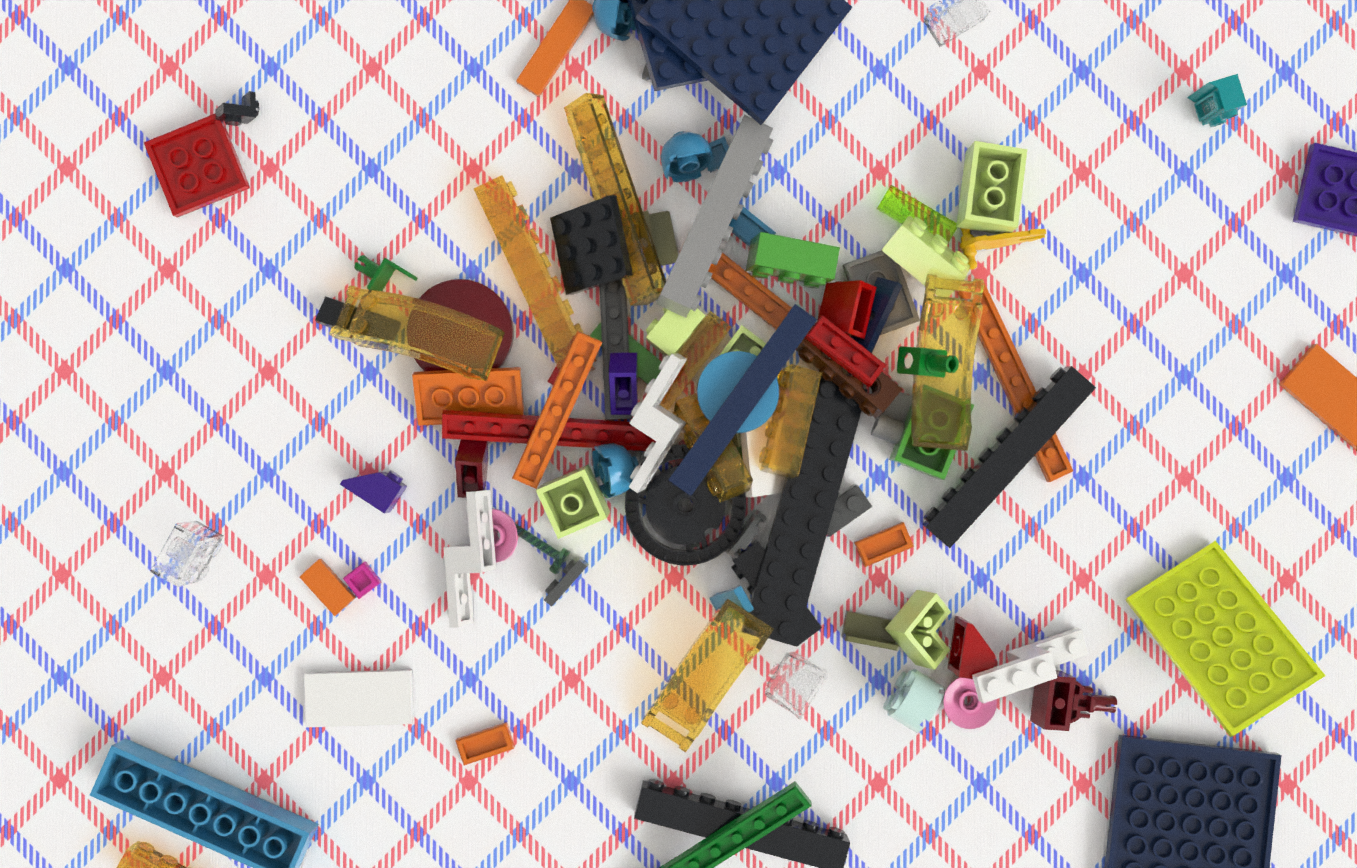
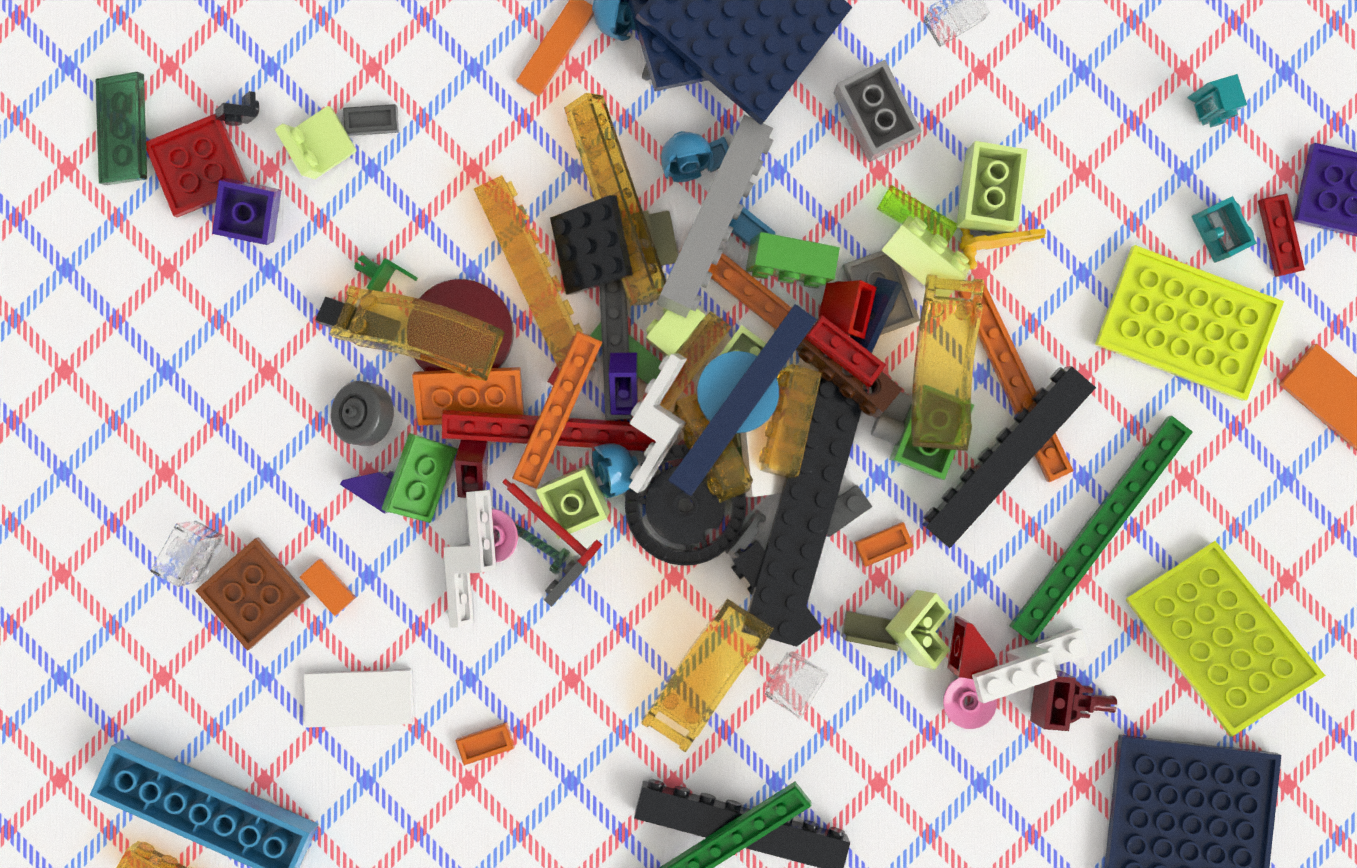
(121, 128): none -> clear green tile
(246, 211): none -> dark purple brick
(252, 593): none -> dark orange plate
(317, 143): none -> yellowish green bracket
(362, 413): none -> dark grey wheel
(362, 580): dark pink tile -> none
(371, 120): none -> dark grey tile
(419, 478): none -> bright green tile
(585, 554): none -> red piece
(736, 595): dark azure tile -> none
(877, 110): none -> light grey brick
(914, 699): light aqua brick -> none
(927, 362): green bracket -> none
(1100, 528): none -> green plate
(1189, 323): none -> neon yellow plate
(1224, 229): none -> teal window
(1281, 235): none -> red tile

